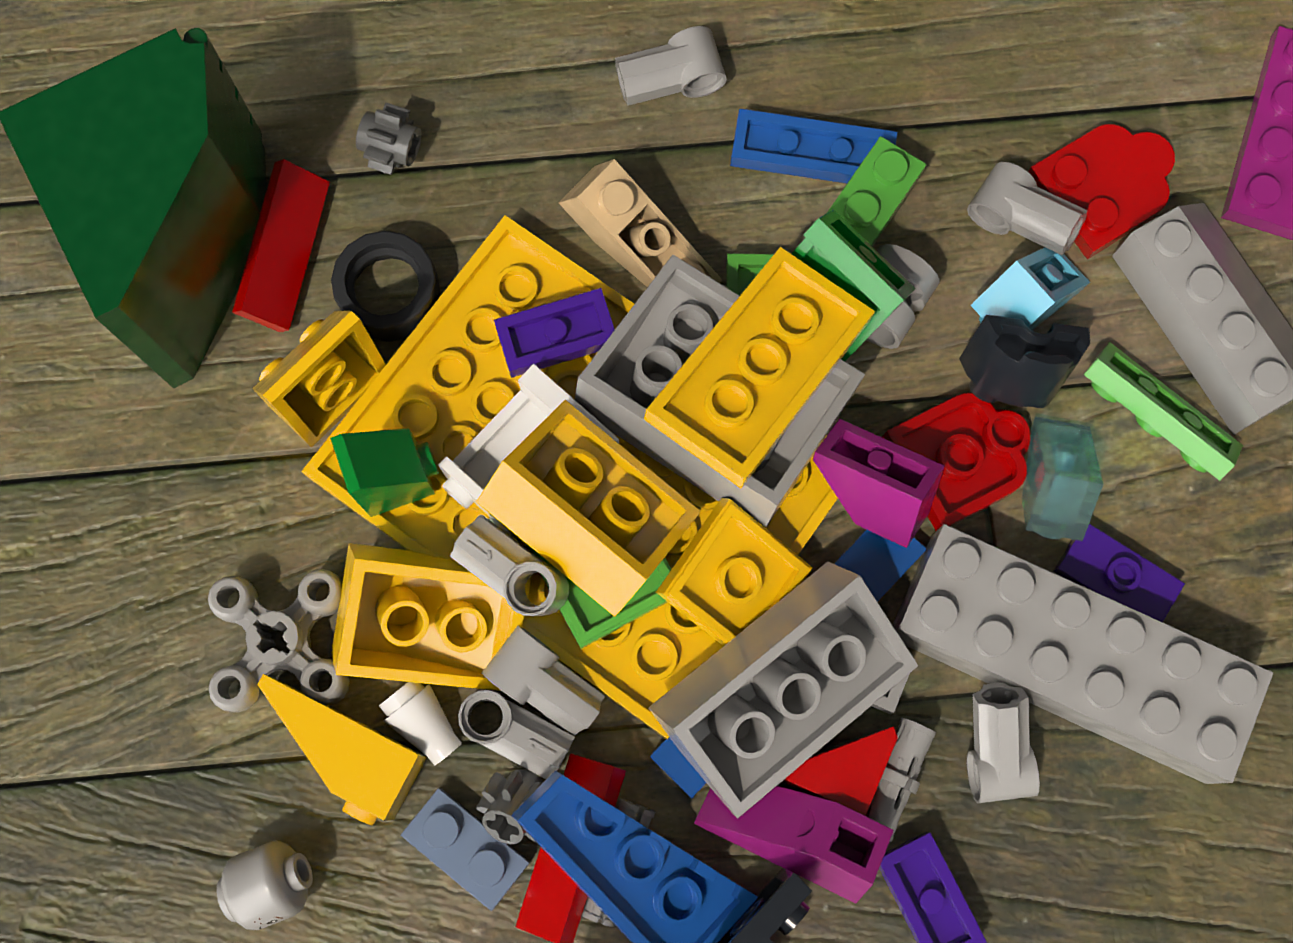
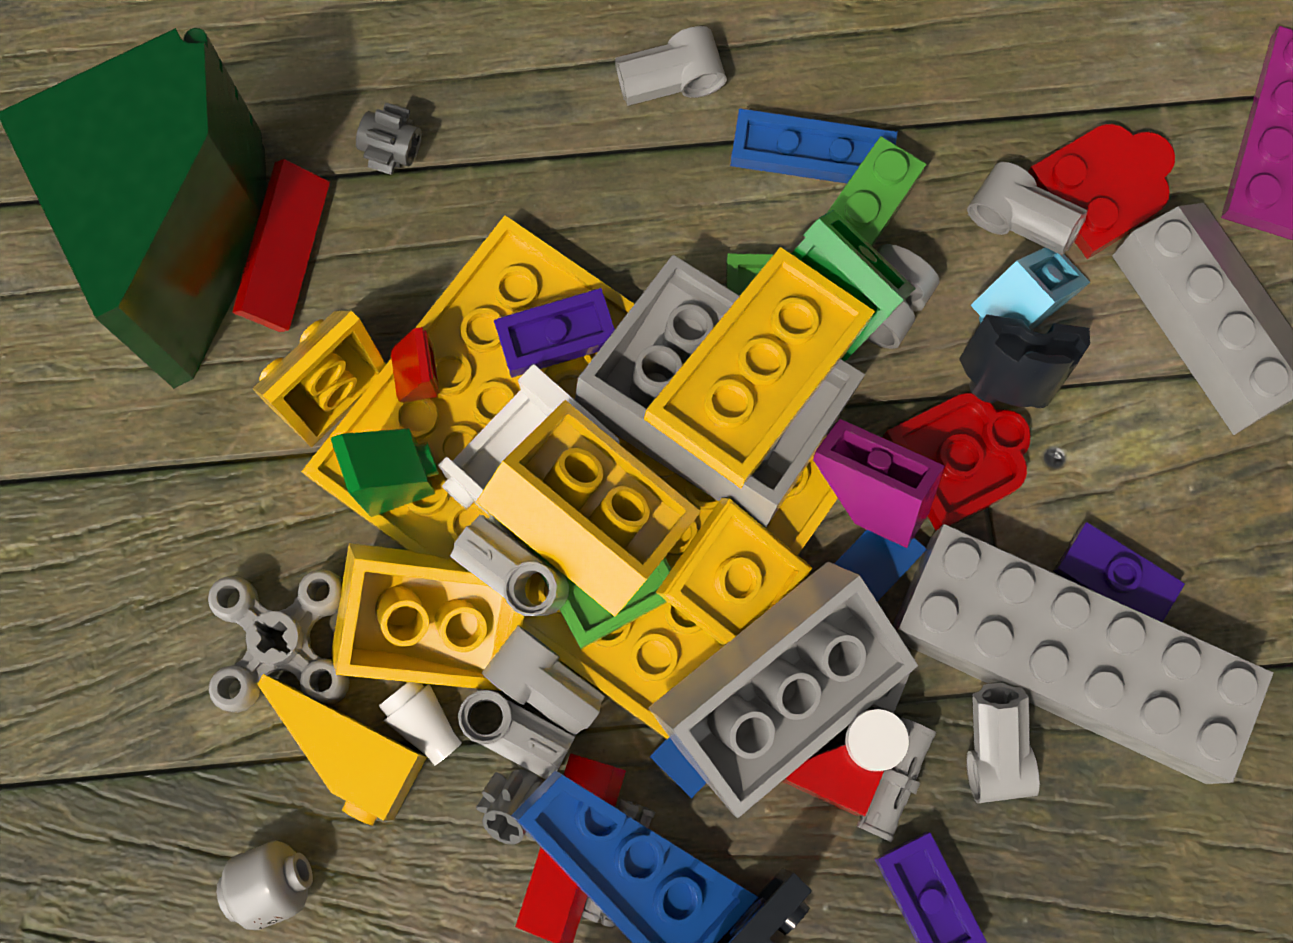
(379, 247): black tyre -> none
(415, 367): none -> red slope
(464, 849): sand blue plate -> none
(628, 223): tan slope -> none
(806, 837): magenta slope -> none
(877, 740): none -> white tile
(1060, 479): clear light blue slope -> none
(1163, 412): bright green plate -> none

